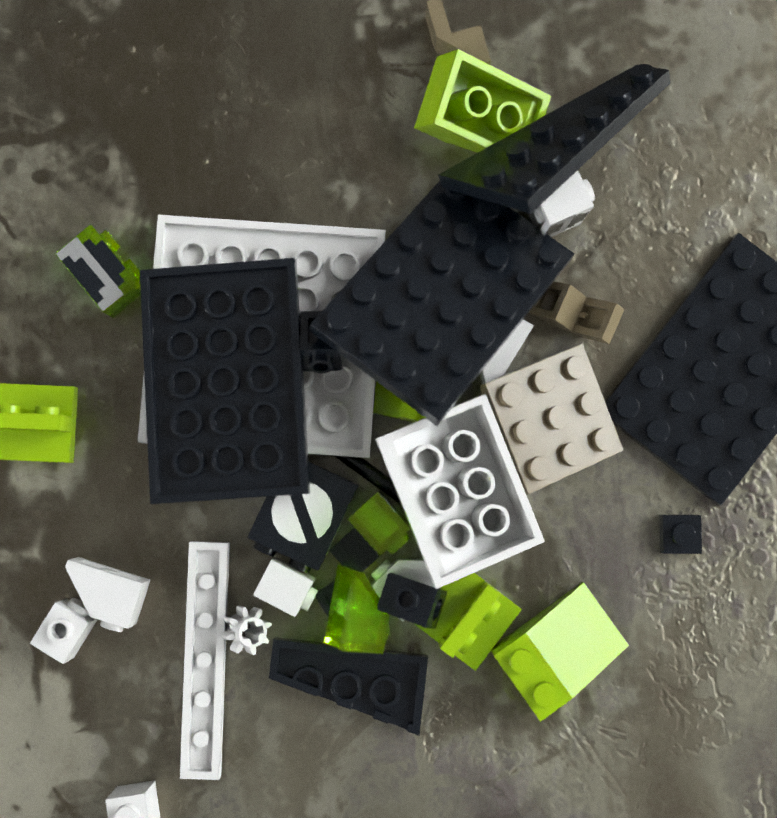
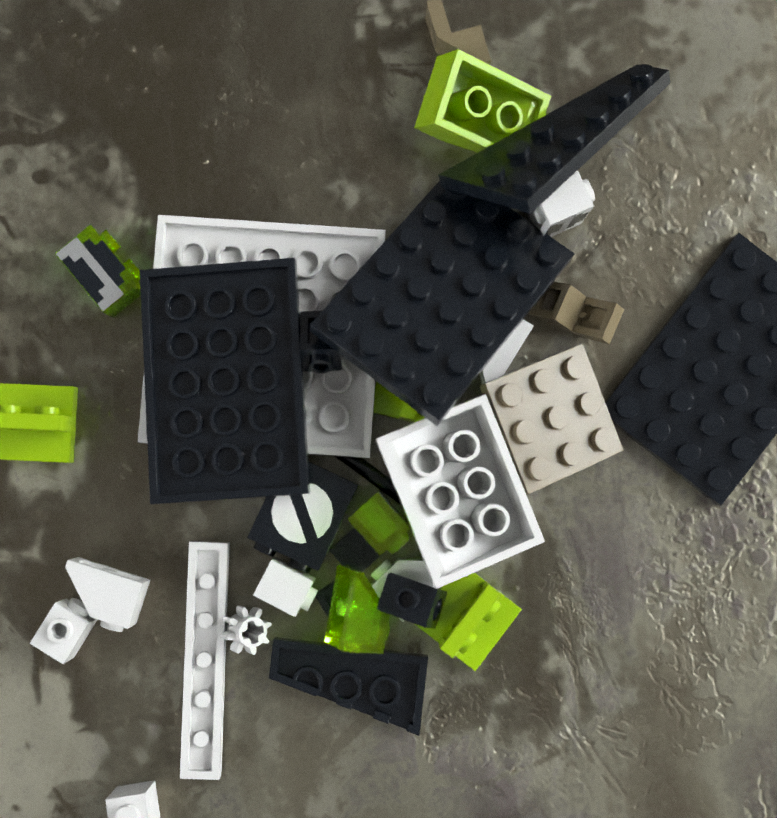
(560, 650): slope -> none
(680, 534): black plate -> none

